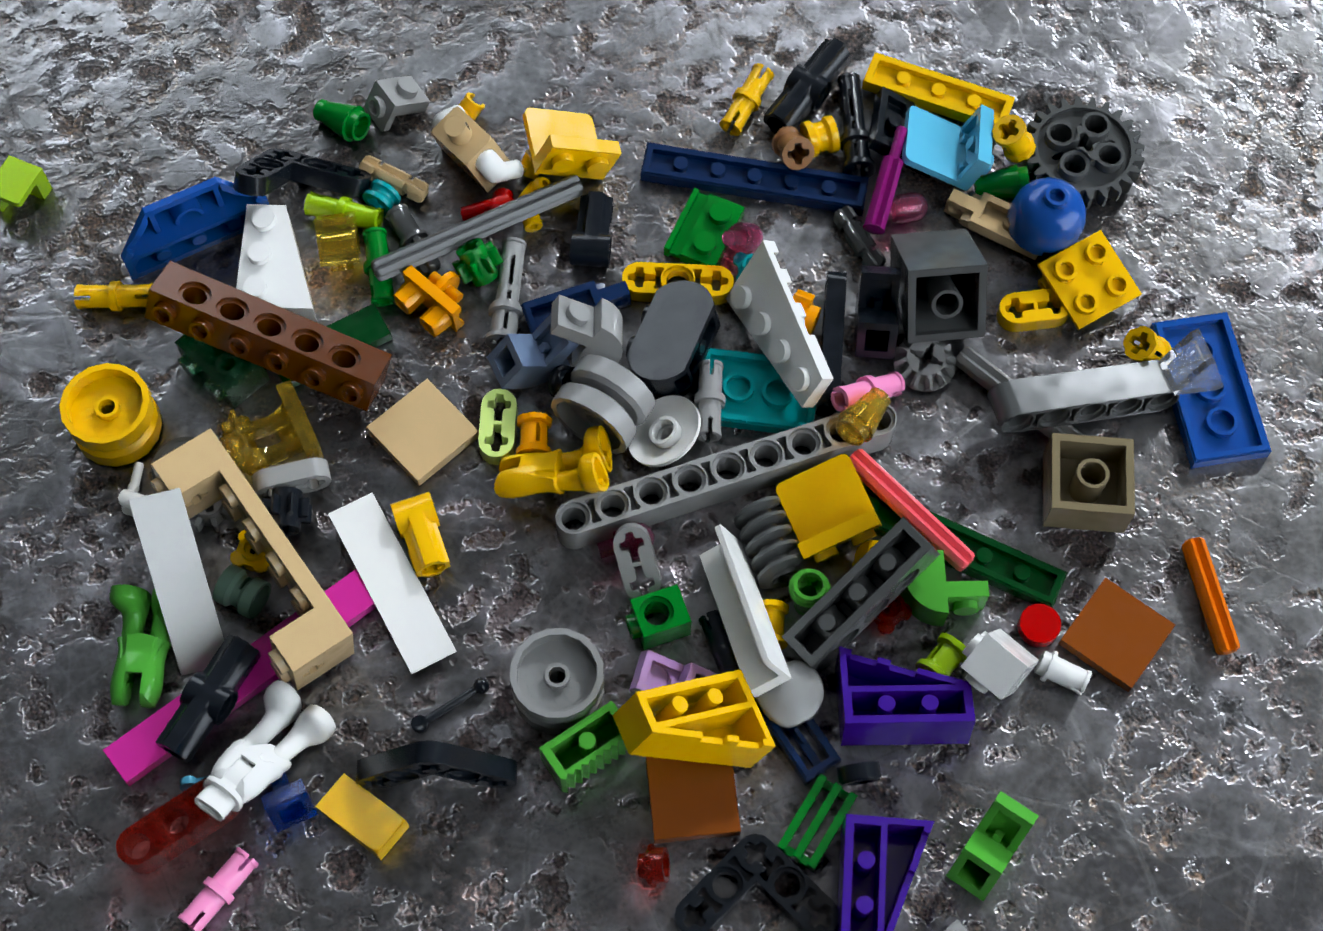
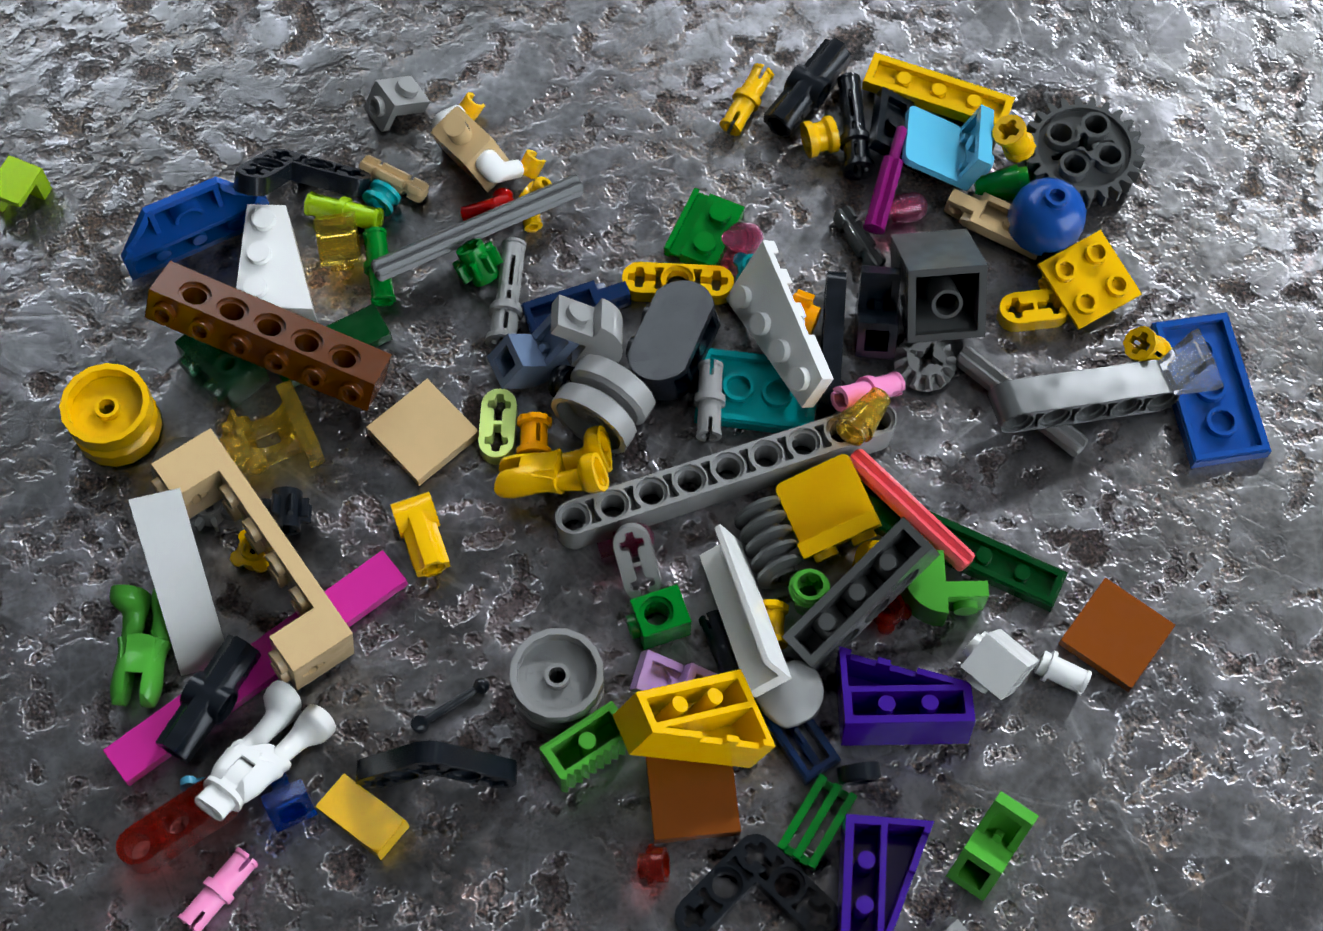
(112, 296): yellow pin -> none
(132, 489): white hand -> none
(241, 591): sand green wheel -> none
(304, 474): light grey beam -> none
(346, 120): green cone -> none
(392, 583): white sticker -> none
(408, 233): dark grey axle -> none
(437, 294): light orange hips -> none
(568, 144): yellow bracket -> none
(592, 238): black piece -> none
(666, 432): white dish -> none
(753, 178): dark blue tile -> none
(800, 154): medium nougat bush -> none
(944, 656): lime bush -> none
(1039, 625): red tile -> none
(1088, 482): dark tan brick -> none
(1210, 596): orange axle -> none

